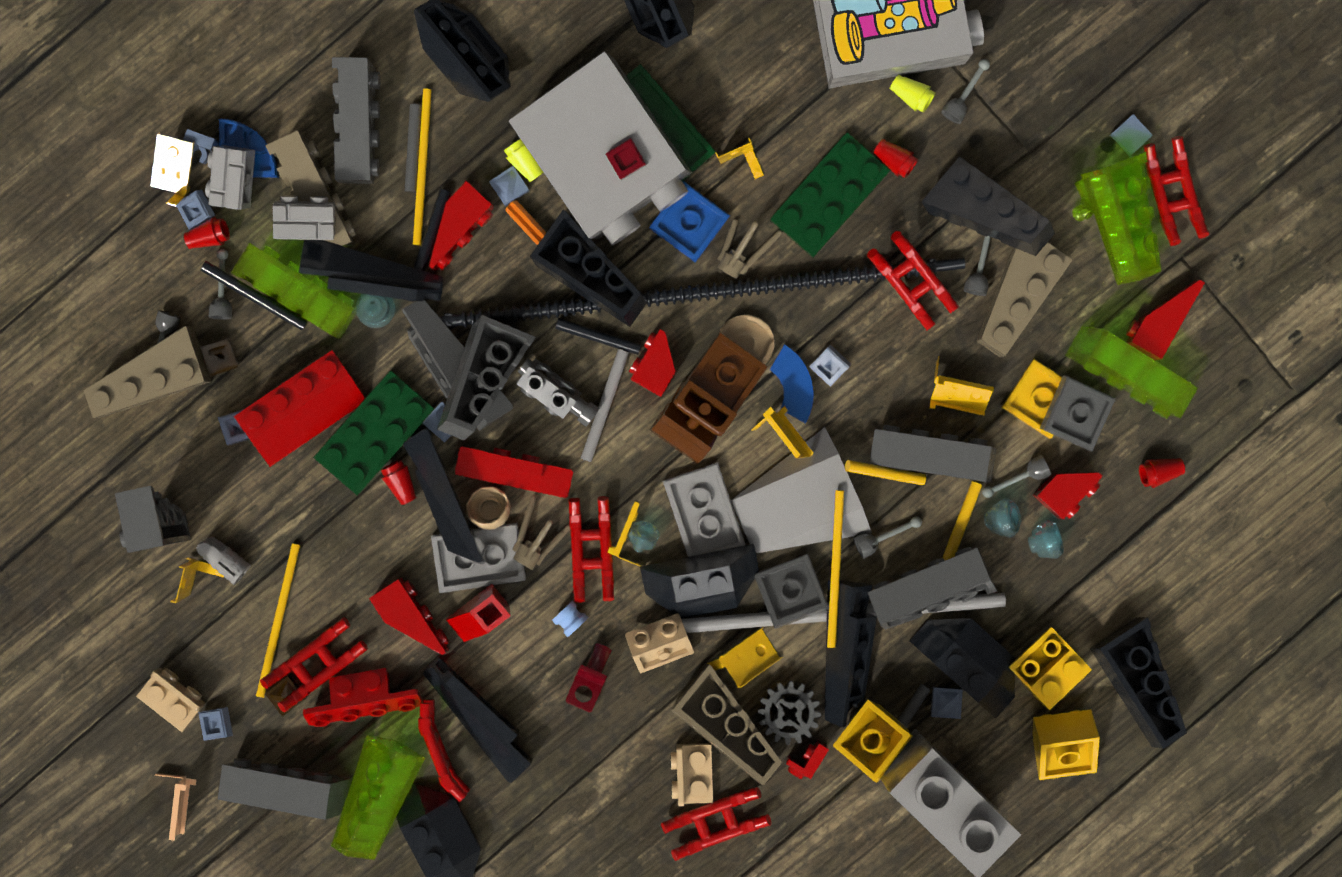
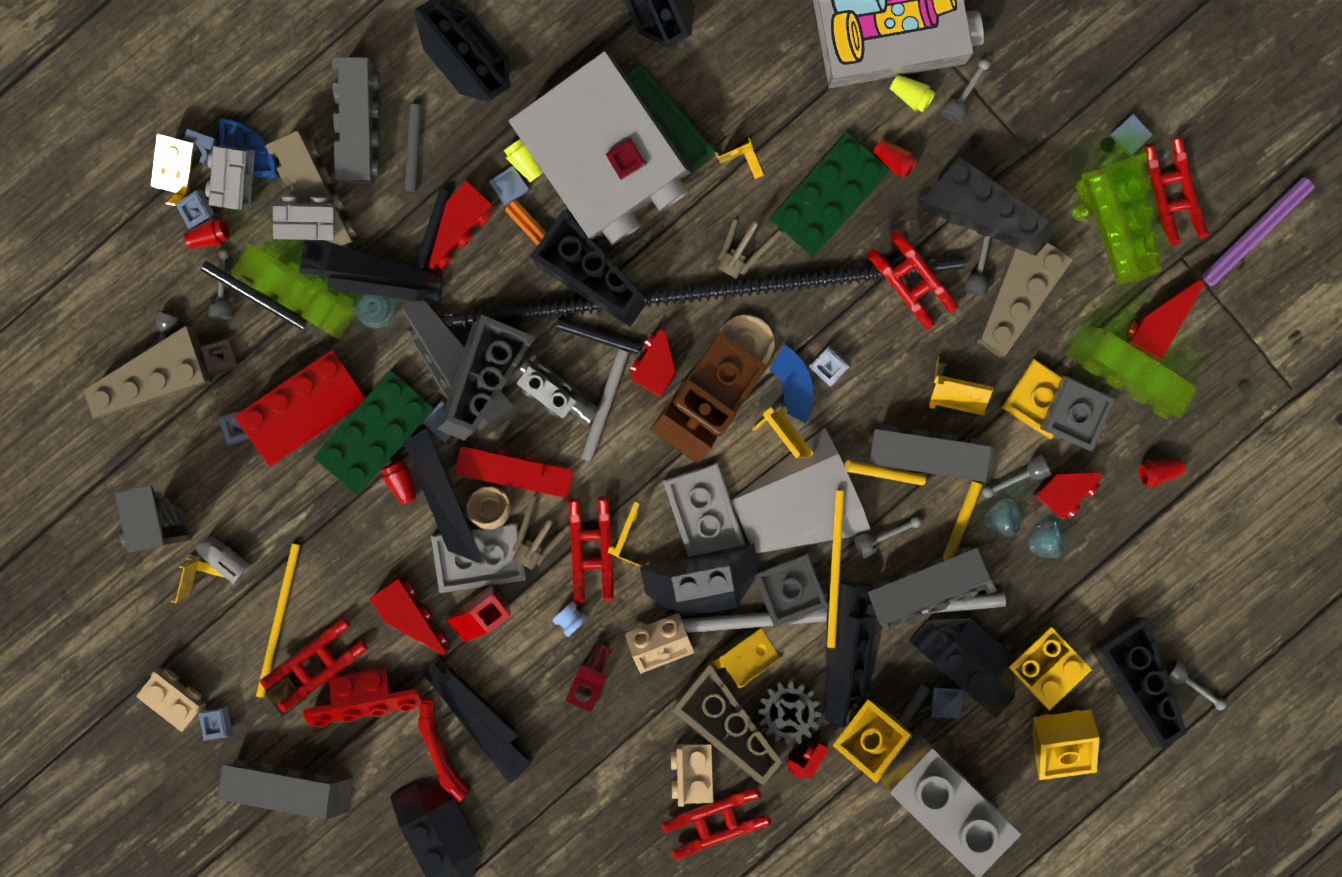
(180, 804): light nougat piece -> none
(375, 796): clear neon green wedge -> none
(422, 165): yellow axle -> none
(643, 536): clear light blue tile -> none
(690, 223): blue tile -> none
(1178, 674): none -> hinge
(1258, 231): none -> medium lavender axle

